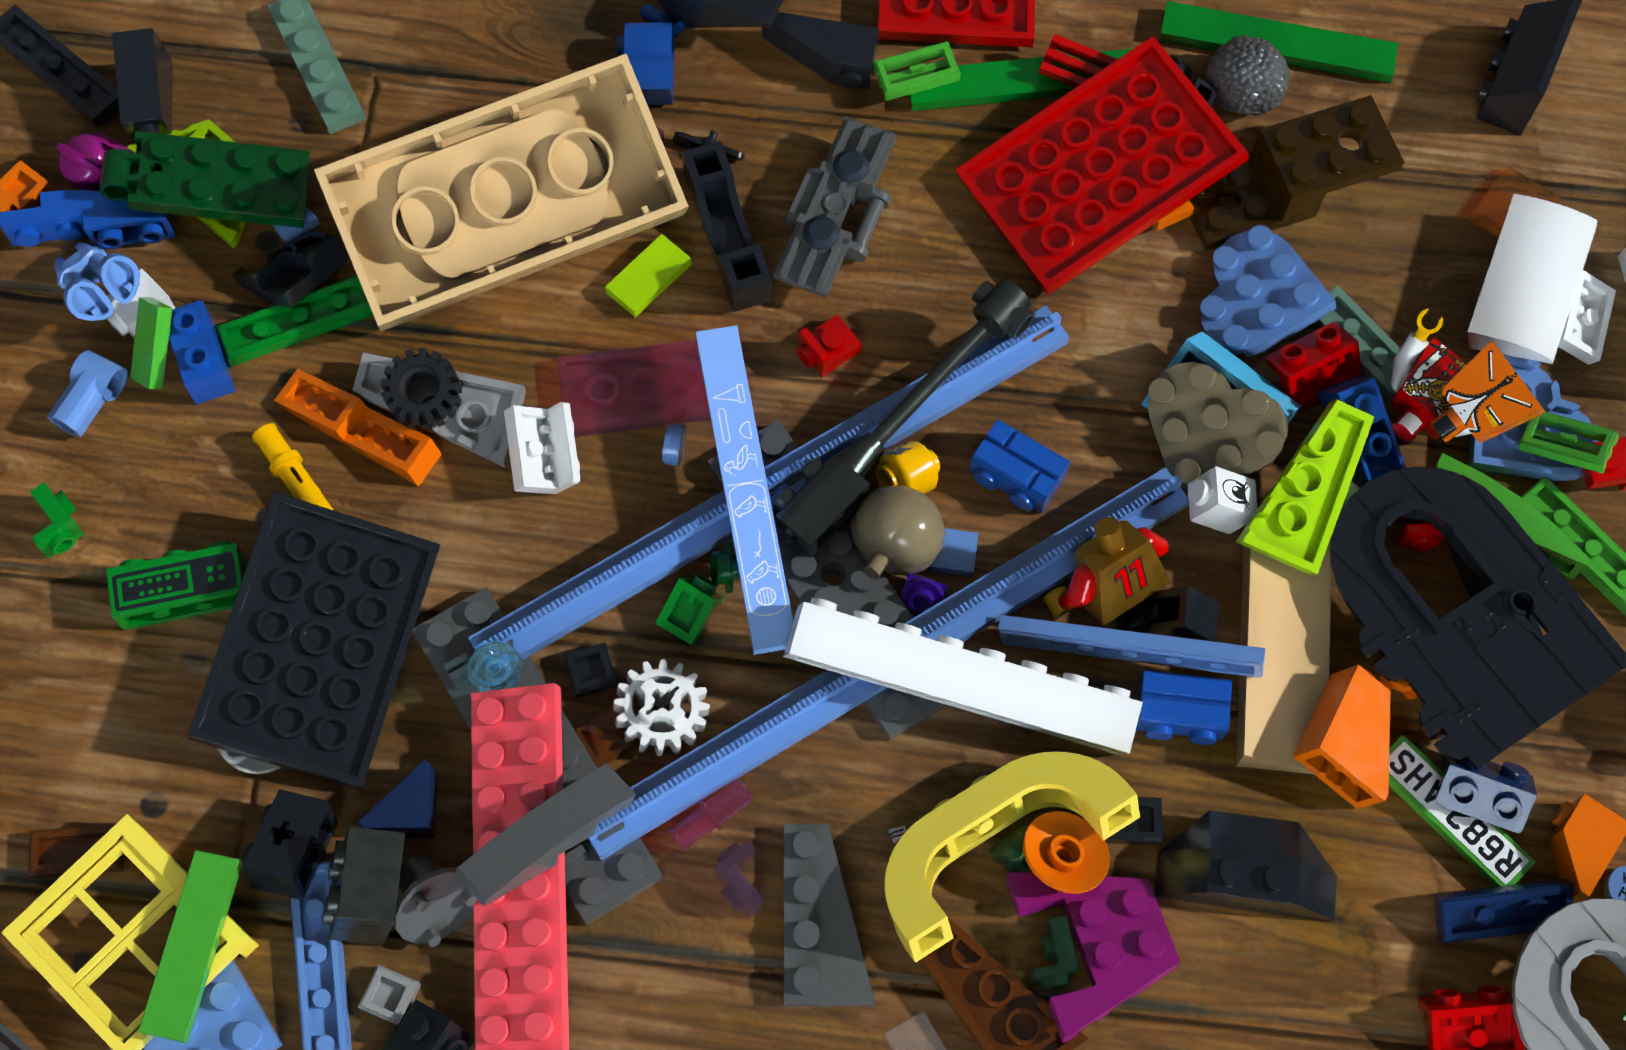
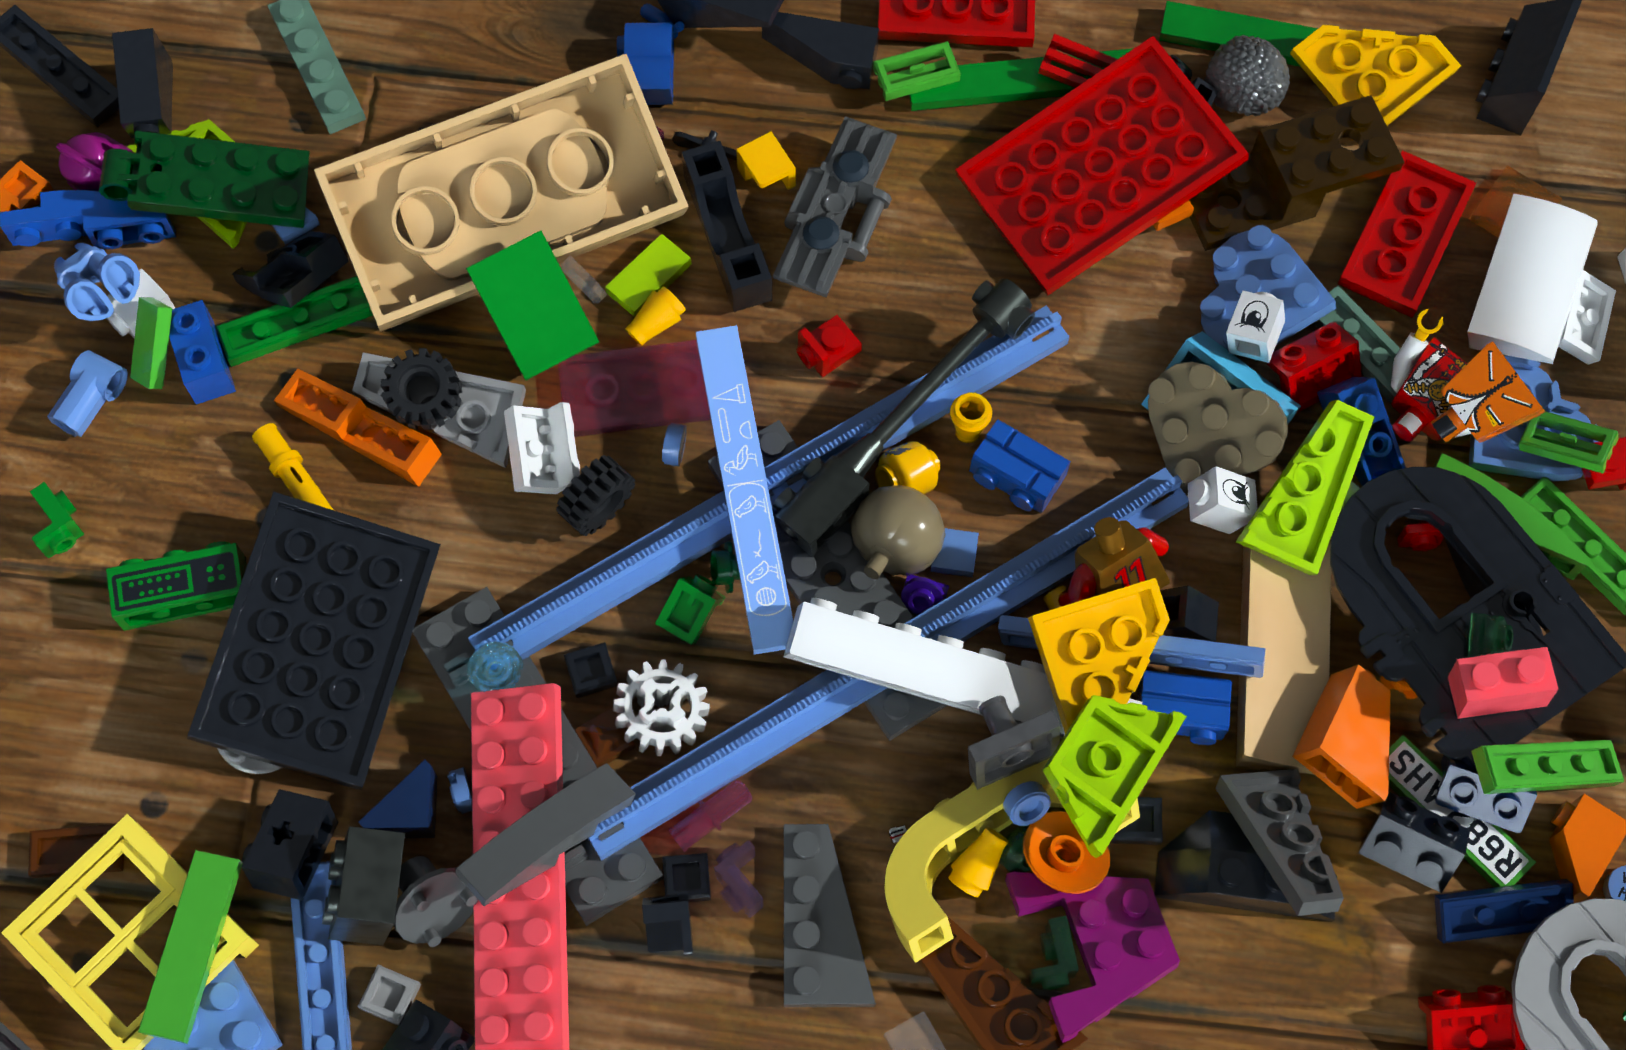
(460, 790): none -> medium blue tile
(532, 305): none -> green tile
(583, 280): none -> clear tile
(595, 495): none -> black tyre
(656, 315): none -> yellow cone
(668, 923): none -> black panel
(687, 875): none -> black tile
(766, 162): none -> yellow panel
(970, 416): none -> yellow cone
(978, 863): none -> yellow cone
(1011, 745): none -> flat silver tile
(1026, 803): none -> medium blue tile
(1099, 645): none -> yellow plate
(1107, 763): none -> lime wing
(1256, 325): none -> white brick
(1281, 832): none -> dark grey wing
(1375, 63): none -> yellow plate
(1407, 234): none -> red plate
(1415, 842): none -> black bracket
(1489, 635): none -> clear green plate
(1502, 682): none -> coral brick
(1547, 766): none -> bright green tile

